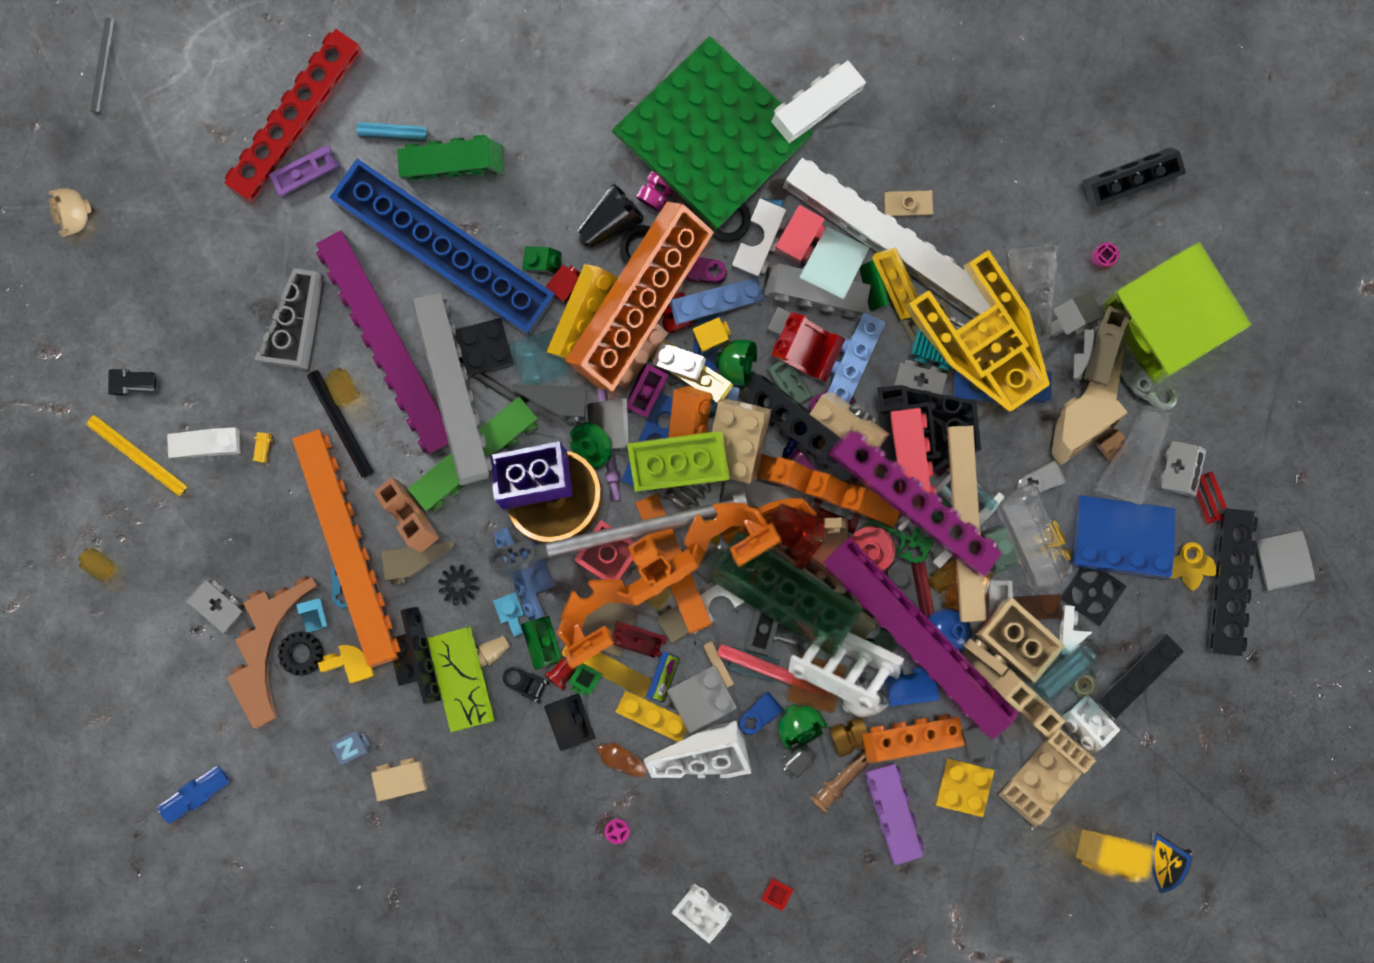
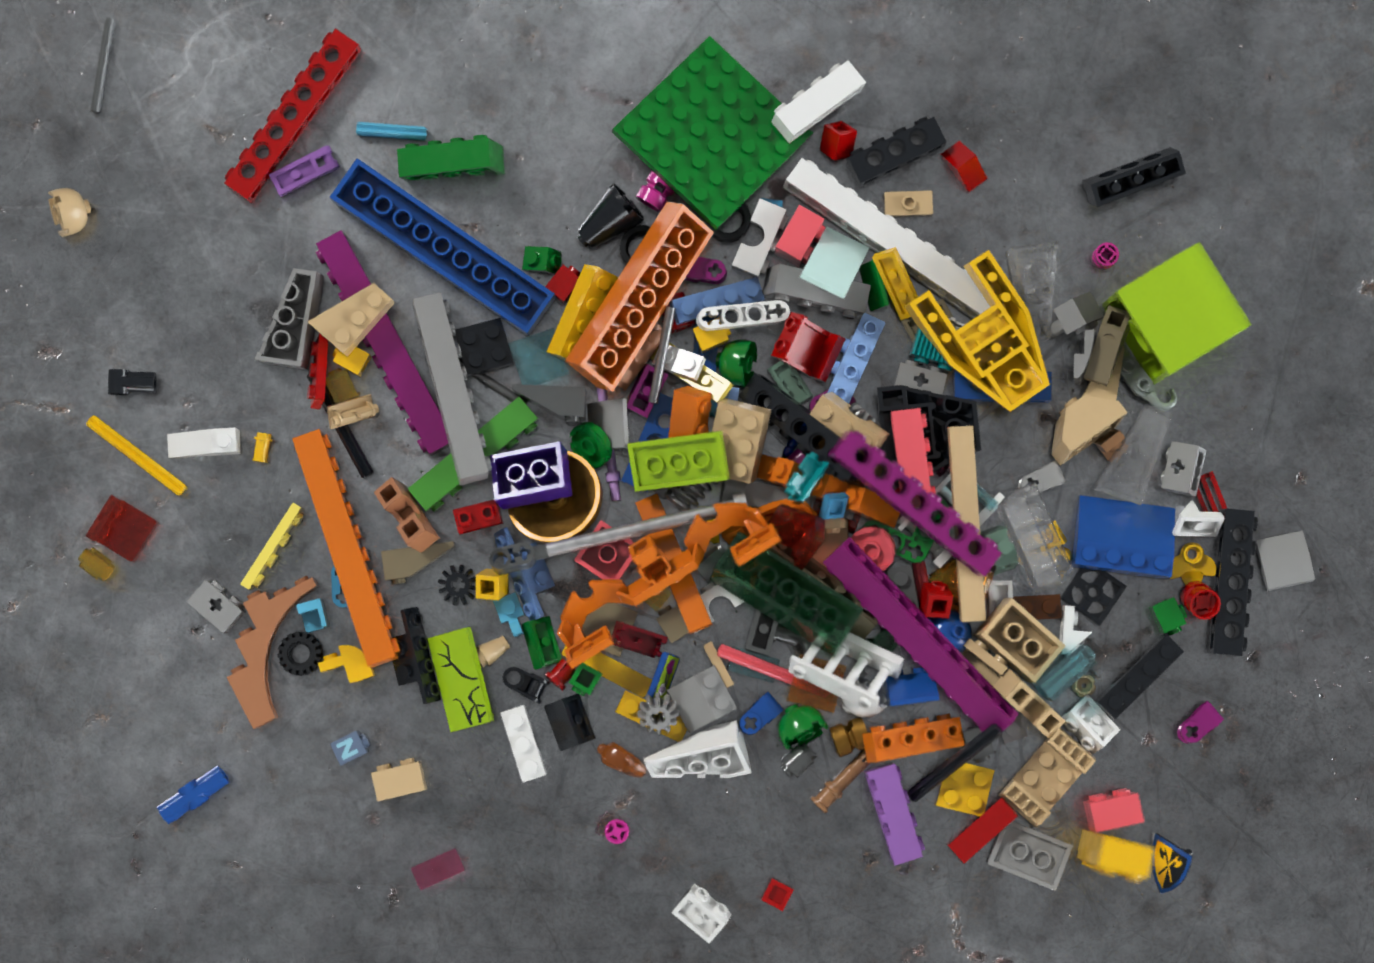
(121, 528): none -> clear red bracket
(268, 554): none -> light yellow plate
(317, 371): none -> red plate
(351, 411): none -> tan hinge
(353, 318): none -> tan wedge
(354, 363): none -> yellow brick
(437, 869): none -> clear pink plate
(479, 515): none -> red hips
(491, 585): none -> yellow brick
(523, 743): none -> white arch
(655, 706): none -> light grey gear
(662, 354): none -> flat silver bar
(743, 318): none -> white beam
(800, 486): none -> teal hinge
(833, 505): none -> dark azure tile
(838, 140): none -> red panel
(932, 141): none -> black brick
(936, 599): none -> red brick
(955, 762): none -> black axle
(964, 166): none -> red slope
(983, 830): none -> red tile
(1030, 855): none -> light grey plate
(1113, 811): none -> coral brick
(1168, 616): none -> green brick
(1196, 523): none -> white slope
(1200, 600): none -> red wheel
(1202, 720): none -> magenta piece

